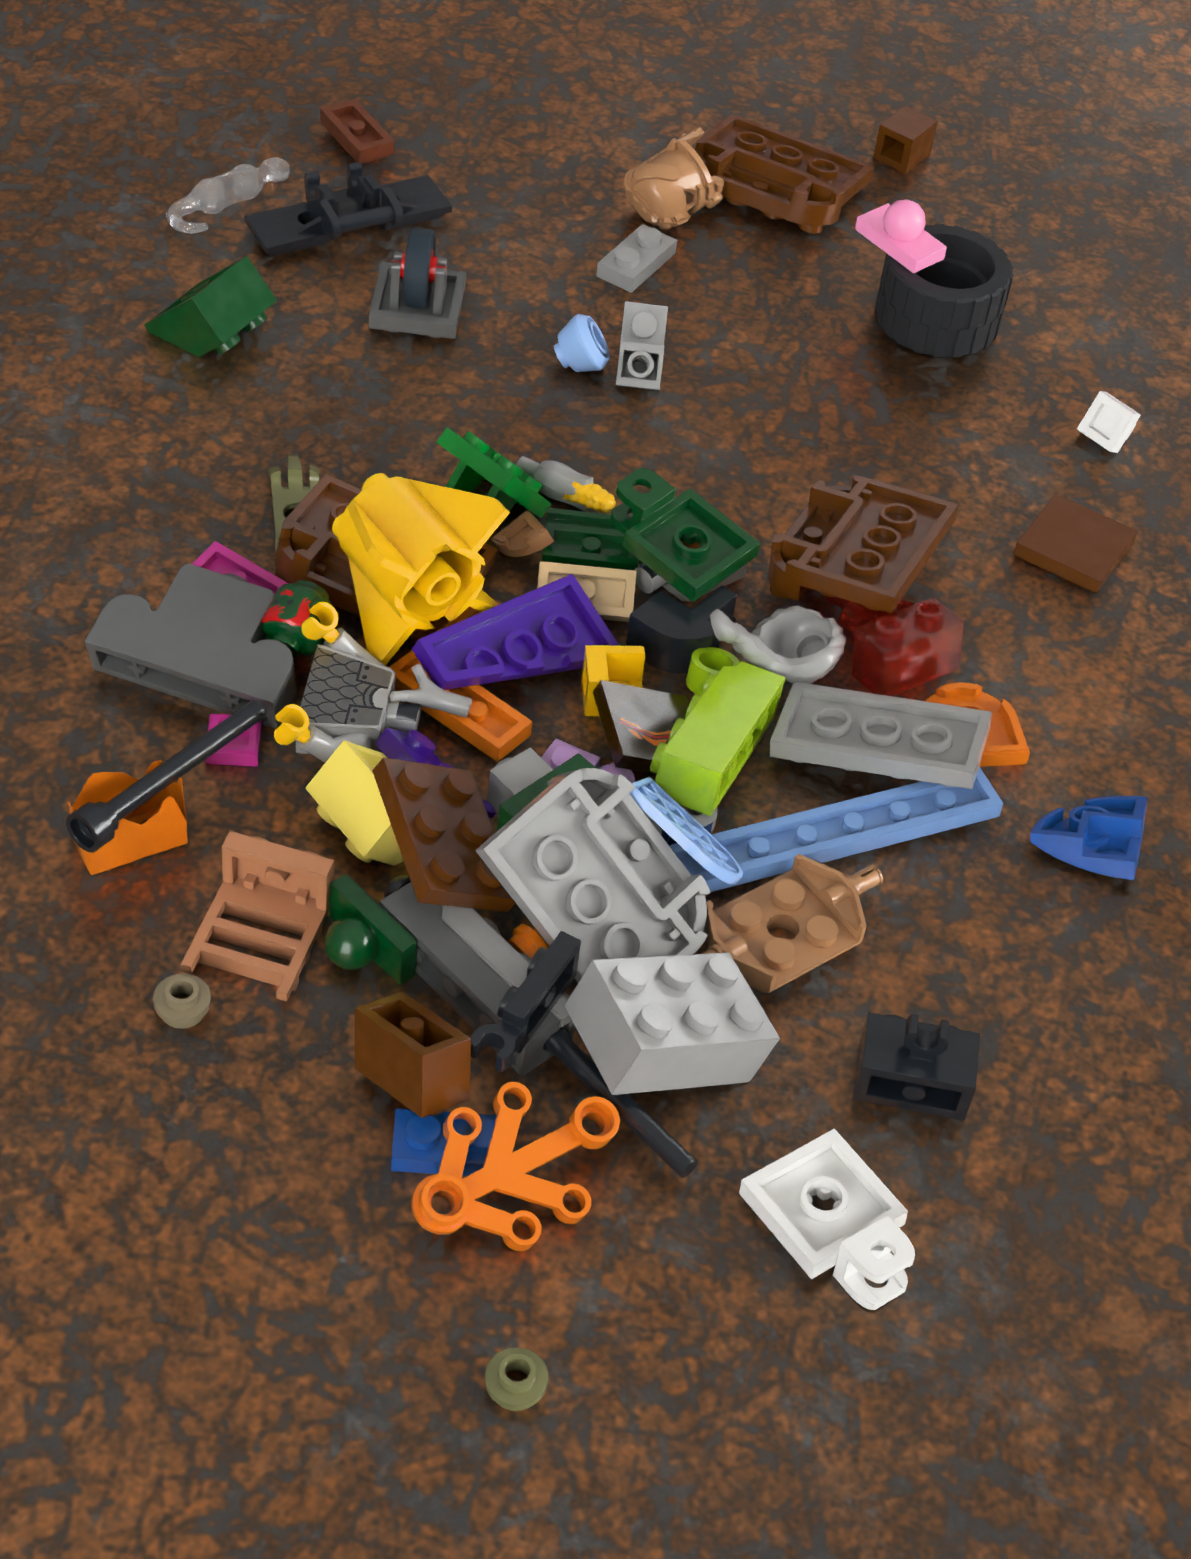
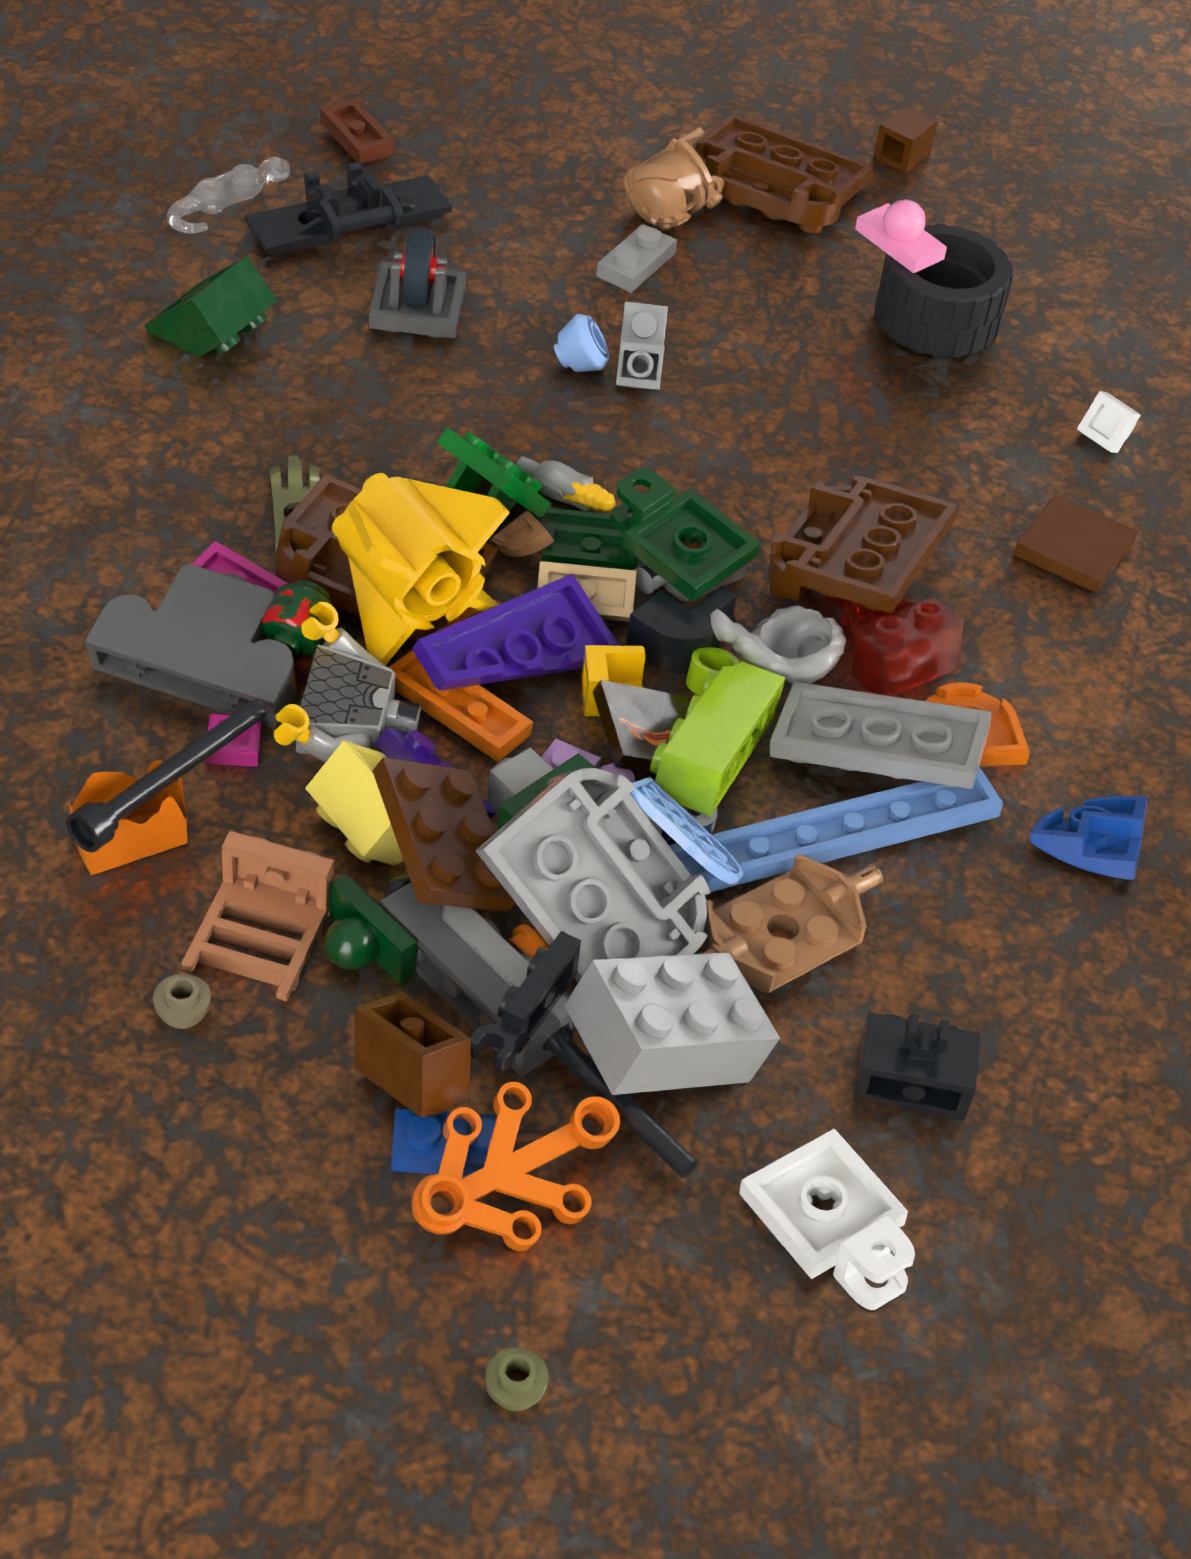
(433, 696): light grey bar -> none

